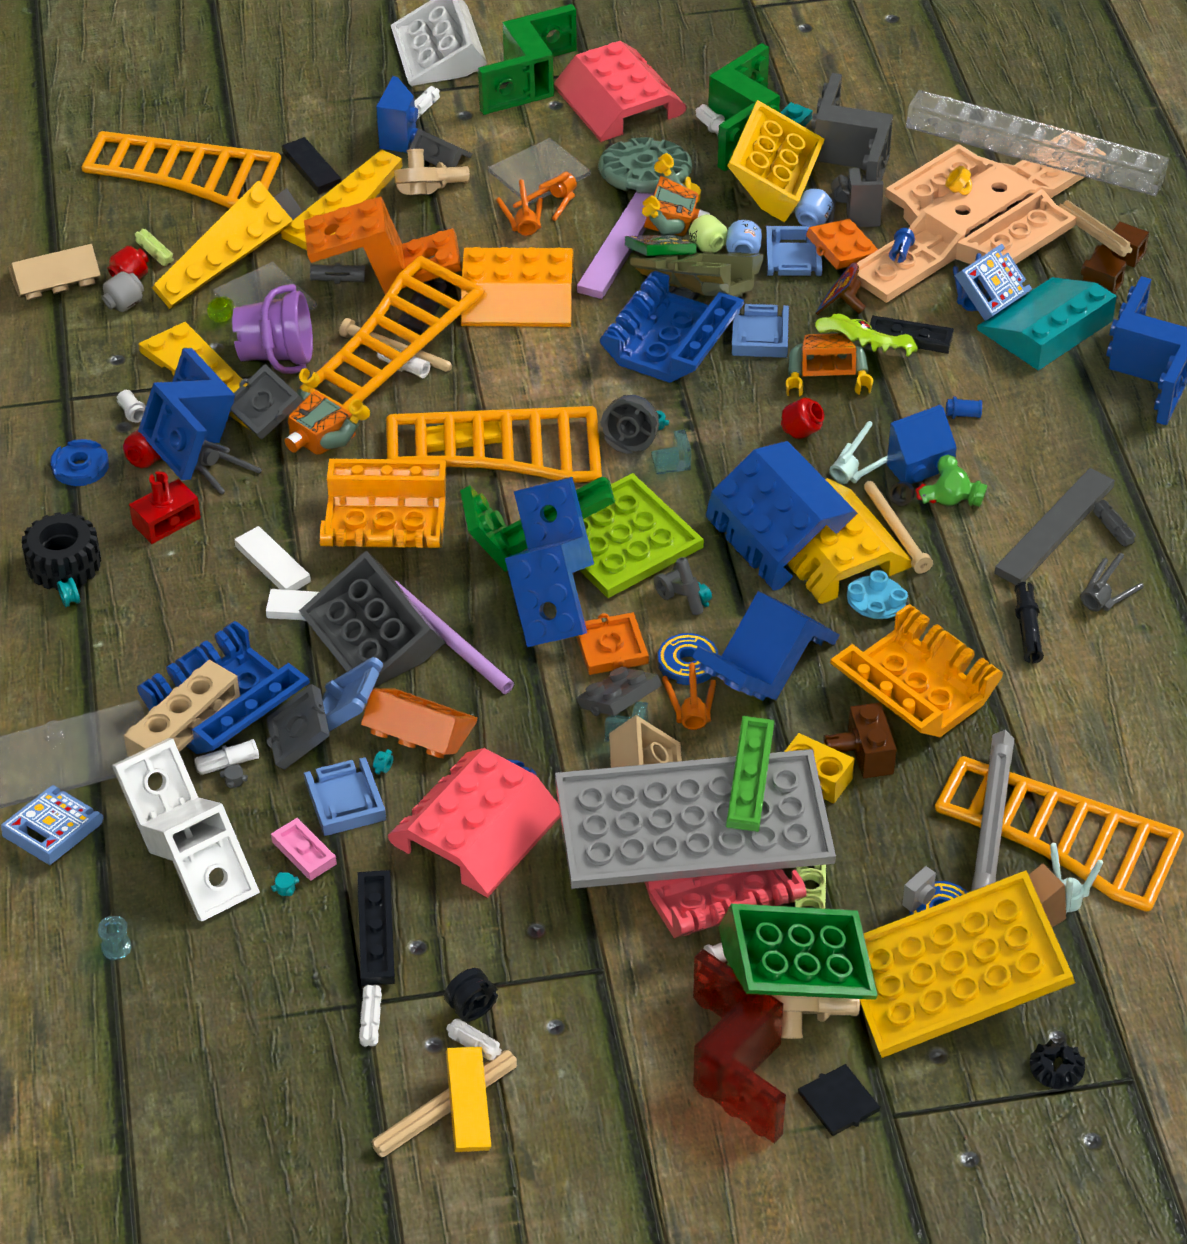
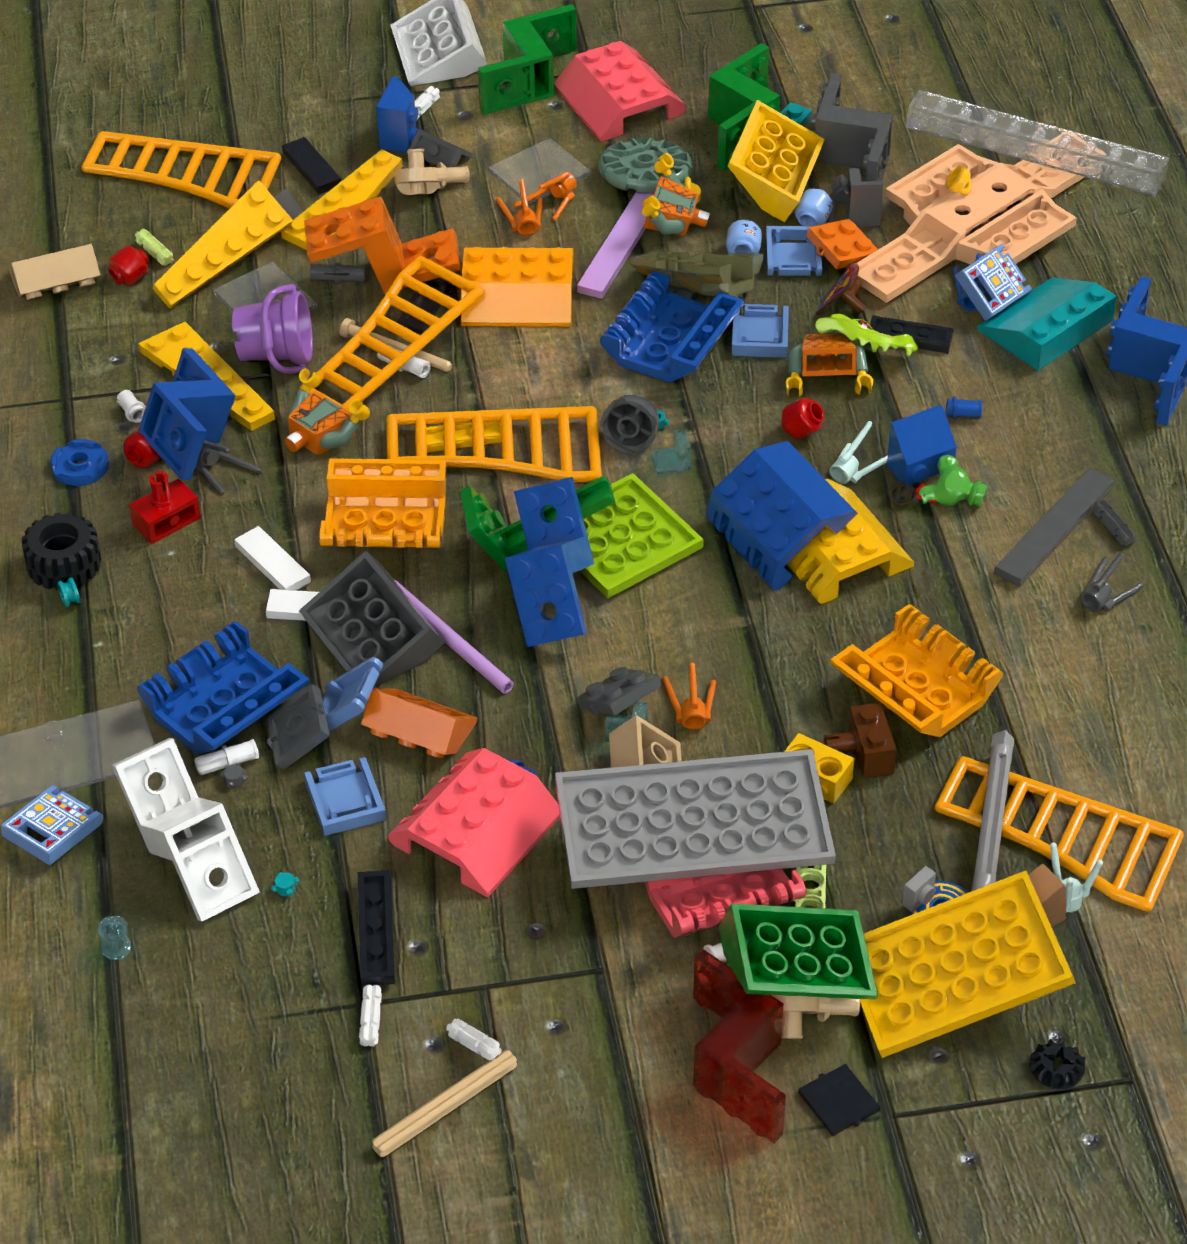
(122, 291): light grey head -> none
(185, 708): tan brick -> none
(220, 309): clear neon green tile -> none
(264, 401): dark grey plate -> none
(303, 849): bright pink plate -> none
(383, 761): teal piece -> none
(468, 1099): yellow tile -> none
(471, 994): black wheel -> none
(612, 643): orange plate -> none
(660, 245): green tile -> none
(679, 647): blue tile -> none
(681, 582): dark grey piece -> none
(704, 594): teal piece -> none
(708, 233): yellowish green head -> none
(709, 118): white axle -> none
(750, 774): bright green tile -> none
(764, 648): blue bracket -> none
(876, 596): medium azure dish -> none
(903, 240): blue pin -> none
(920, 561): tan bar -> none
(1027, 613): black pin -> none
(1098, 230): tan axle -> none
(1107, 266): reddish brown arch -> none

